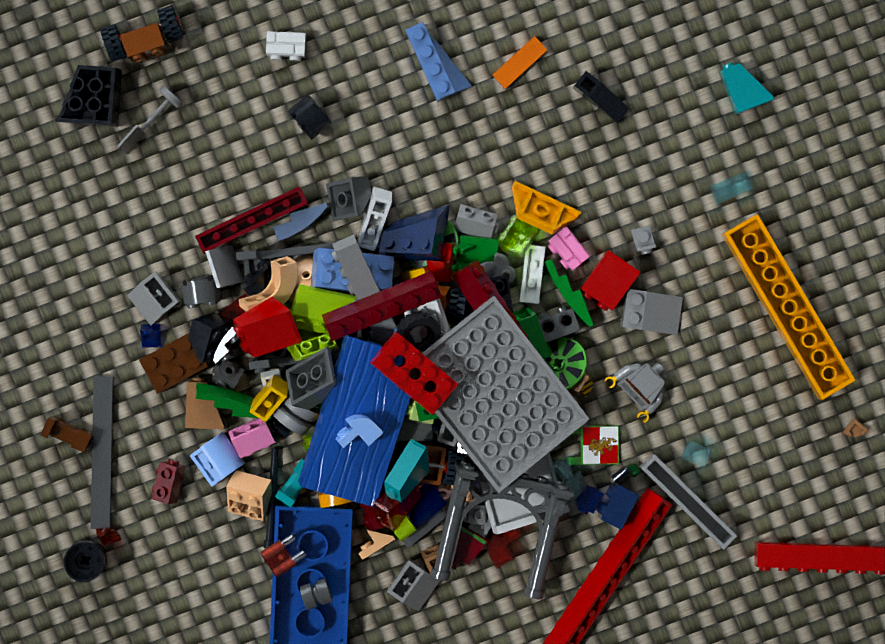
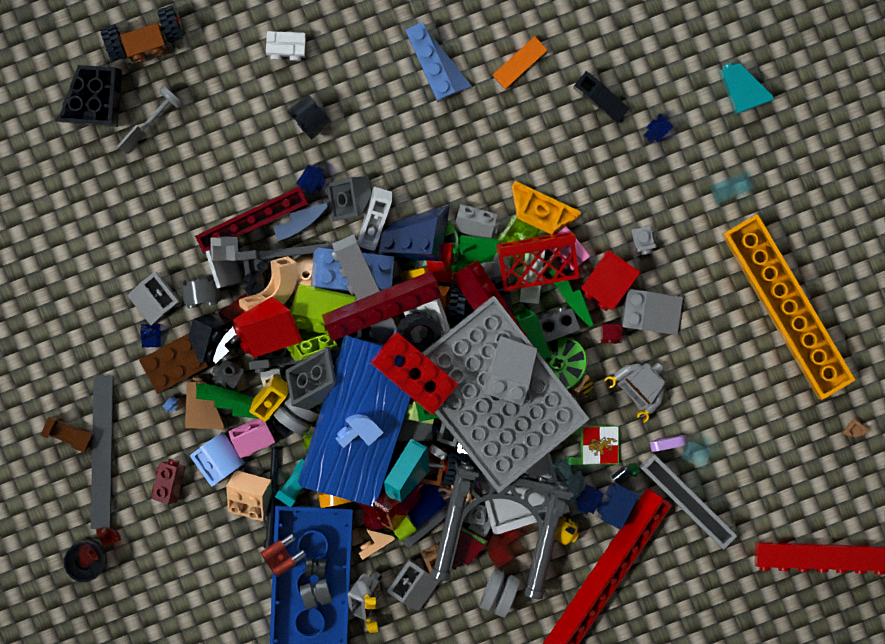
(87, 555): none -> clear red tile
(171, 404): none -> medium blue plate
(224, 248): none -> light grey panel
(312, 179): none -> clear blue brick
(315, 567): none -> pearl dark grey wheel
(364, 597): none -> light grey torso
(438, 452): none -> white tile
(502, 594): none -> light grey wheel
(510, 371): none -> light grey slope
(537, 244): none -> red fence
(566, 531): none -> yellow head
(611, 333): none -> dark red brick
(658, 129): none -> clear blue brick
(668, 443): none -> lavender beam

